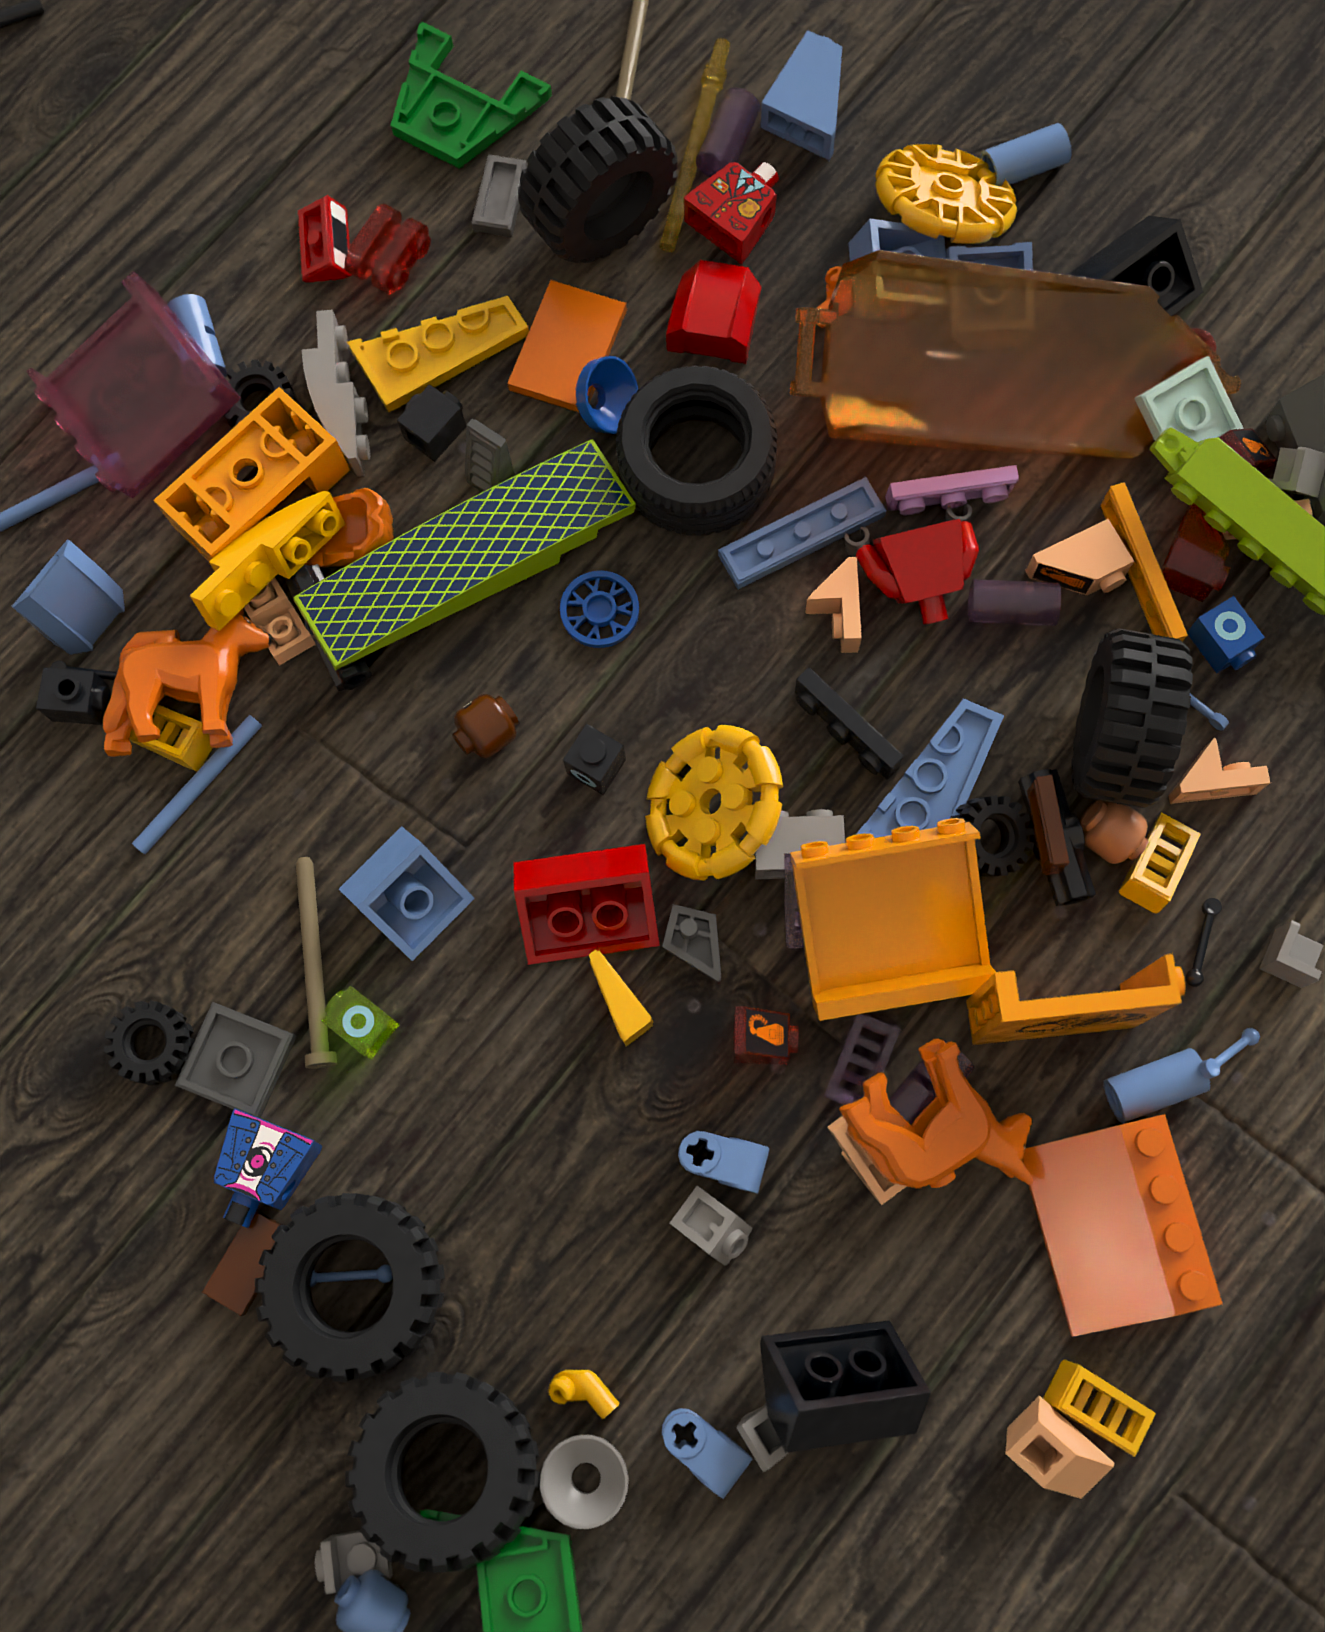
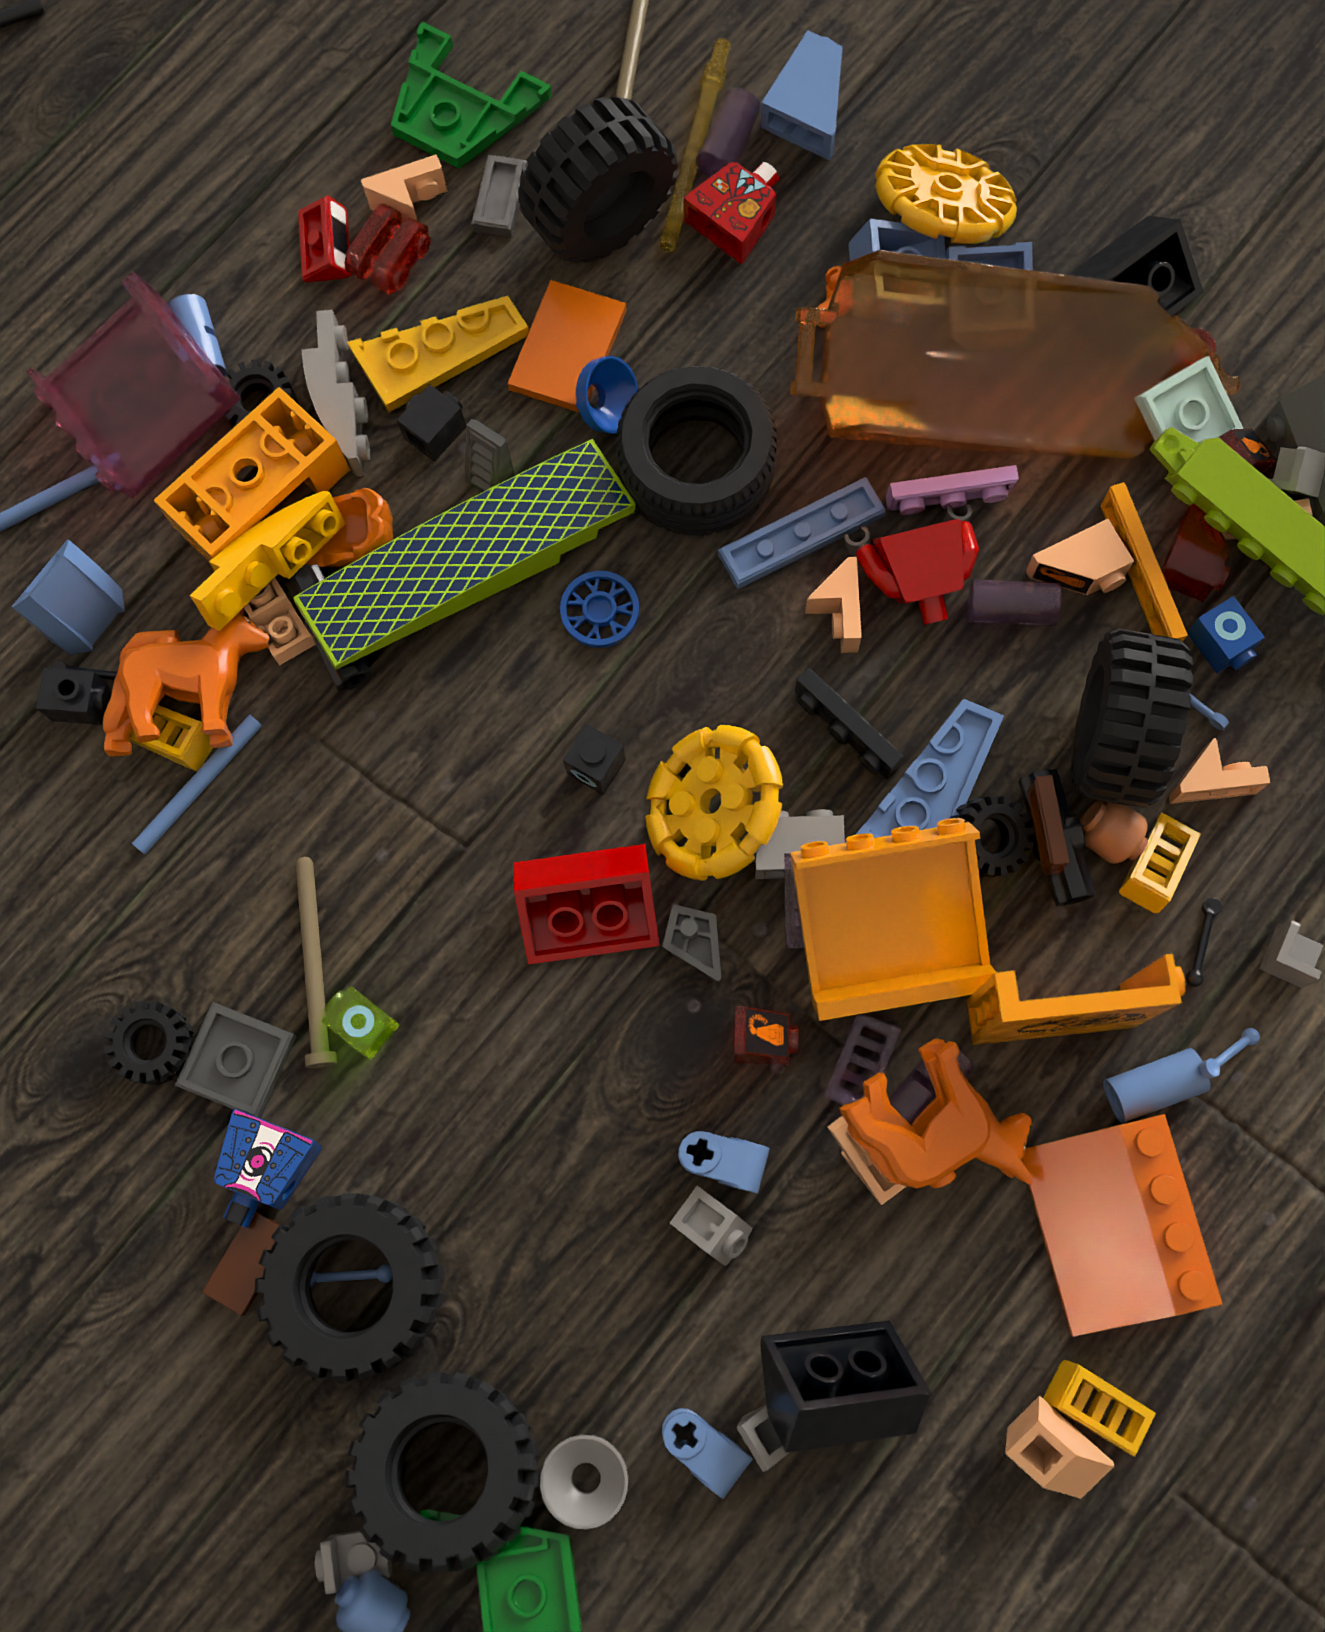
(406, 185): none -> light nougat slope
(407, 893): medium blue slope -> none
(485, 726): reddish brown head -> none
(582, 1386): yellow arm -> none
(626, 1010): yellow slope -> none
(714, 311): red slope -> none
(1029, 154): medium blue pin -> none

